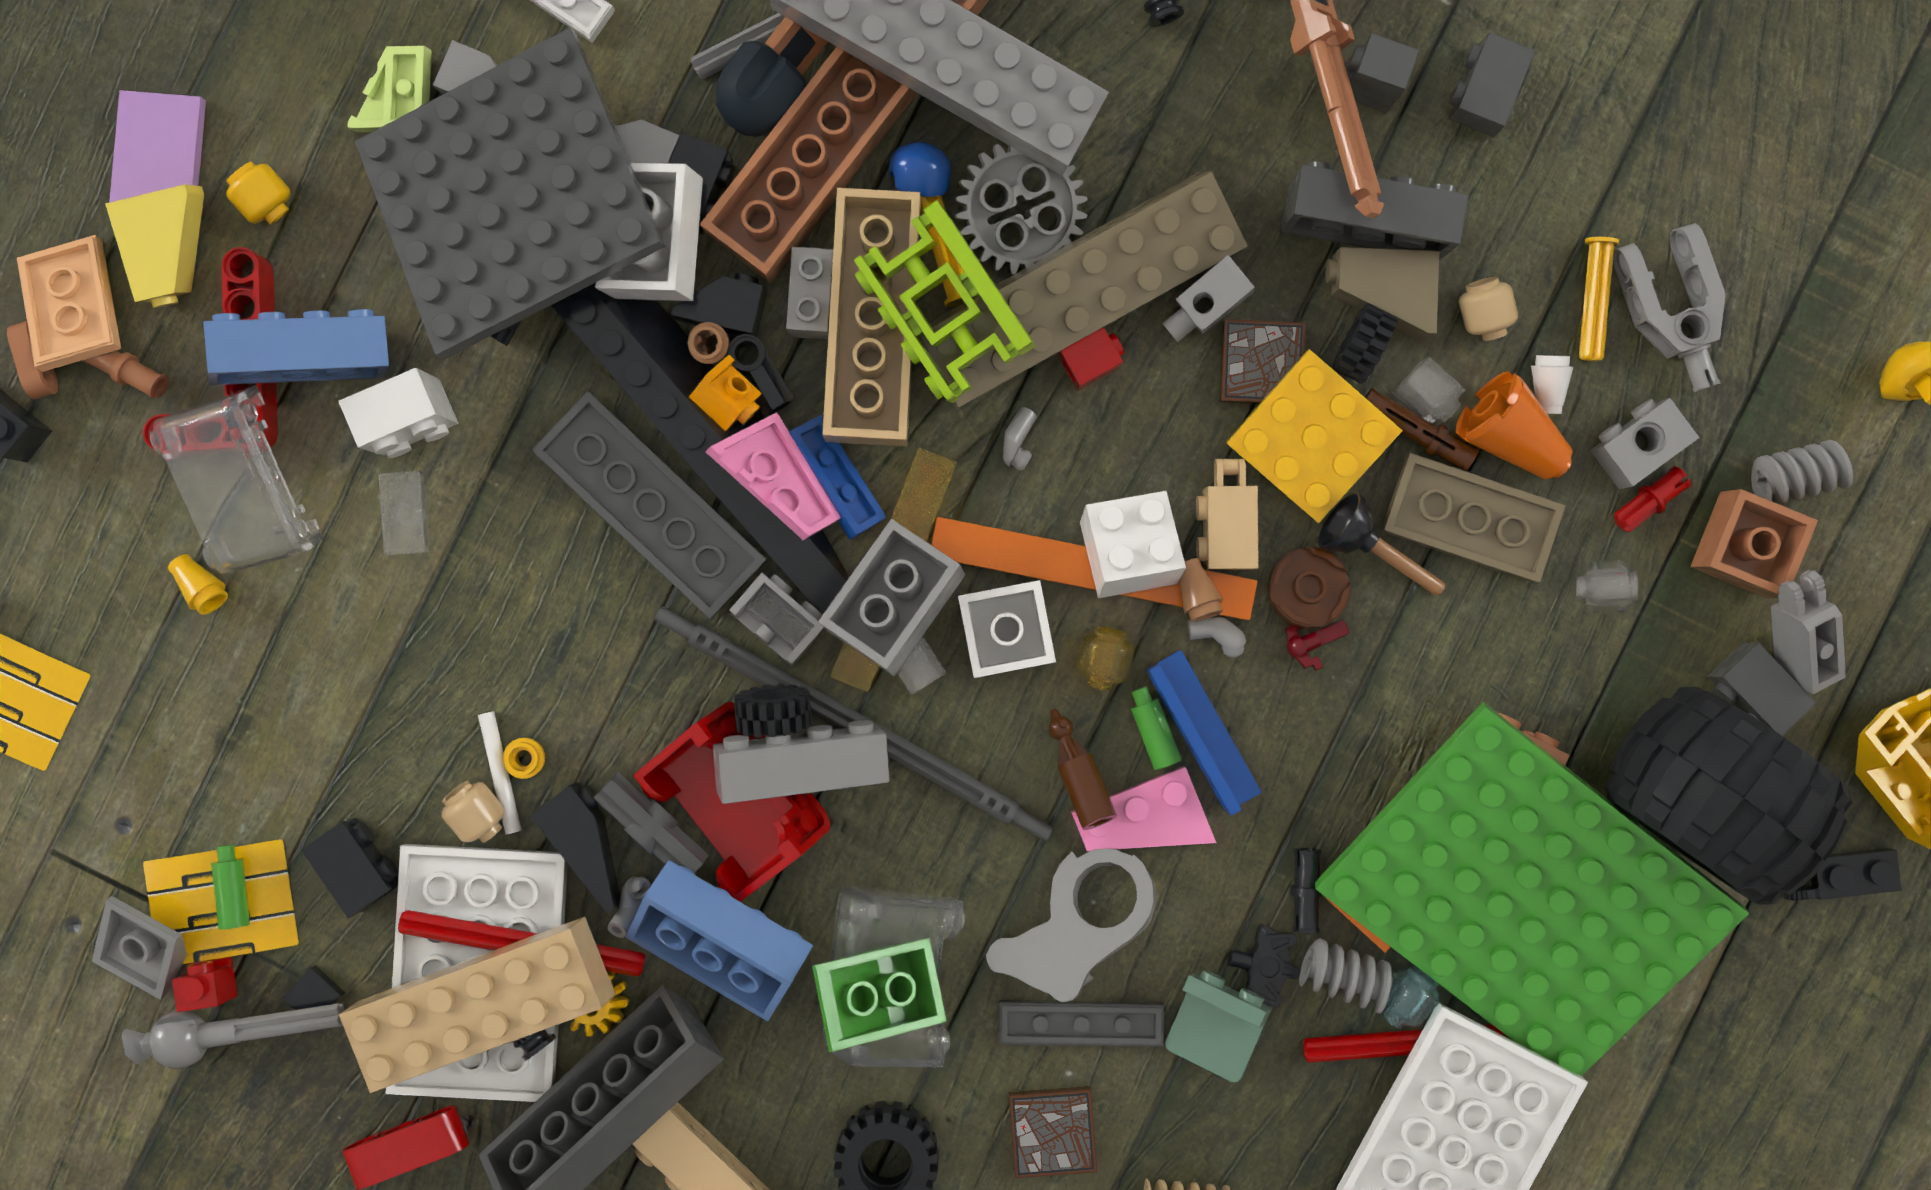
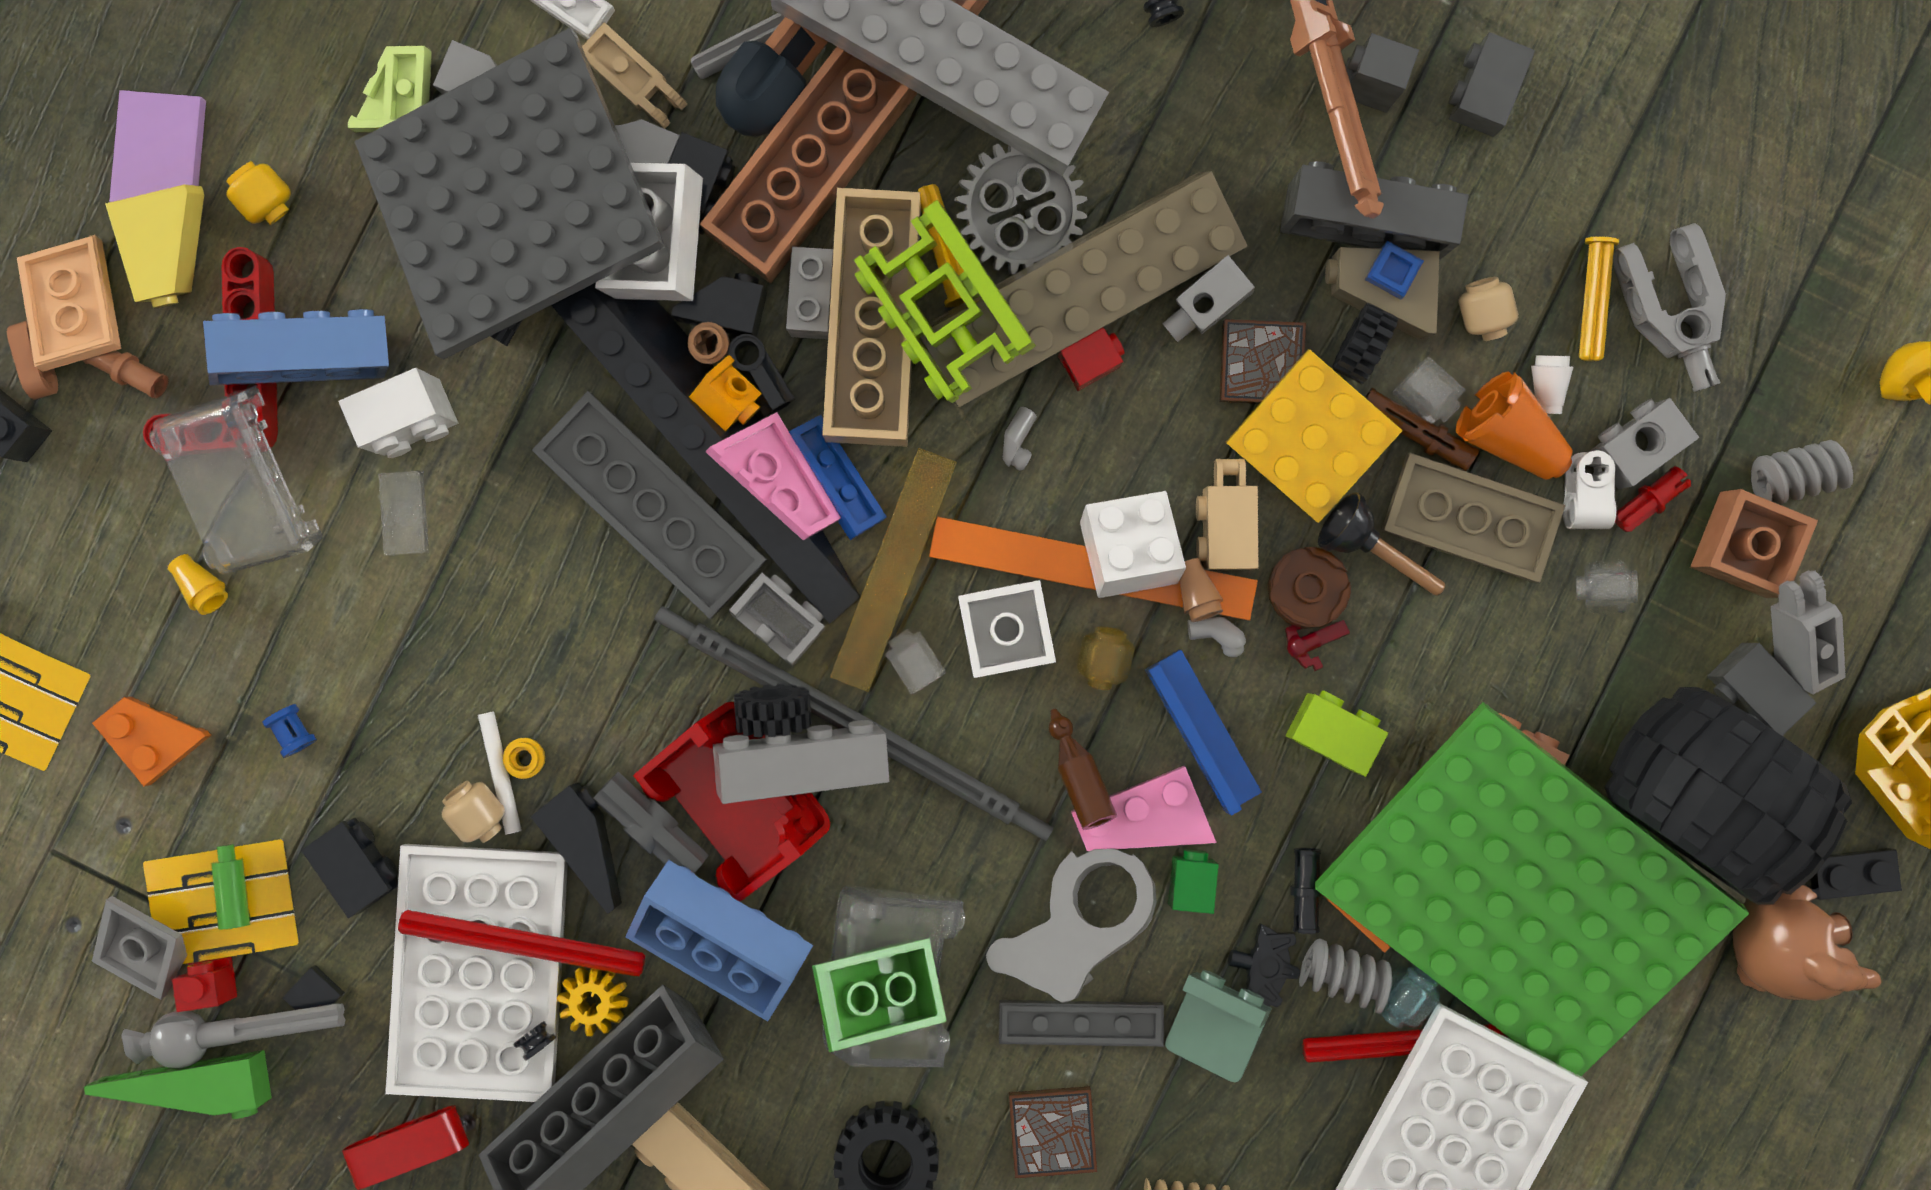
(147, 738): none -> orange wing
(209, 1086): none -> bright green slope
(290, 742): none -> blue bush
(477, 1005): tan brick -> none
(629, 73): none -> tan hinge
(630, 900): light grey arm -> none
(892, 597): light grey brick -> none
(921, 169): blue hair -> none
(1154, 730): bright green cylinder -> none
(1193, 882): none -> green brick
(1336, 733): none -> lime brick
(1394, 270): none -> blue tile
(1590, 496): none -> white piece
(1795, 950): none -> nougat piece

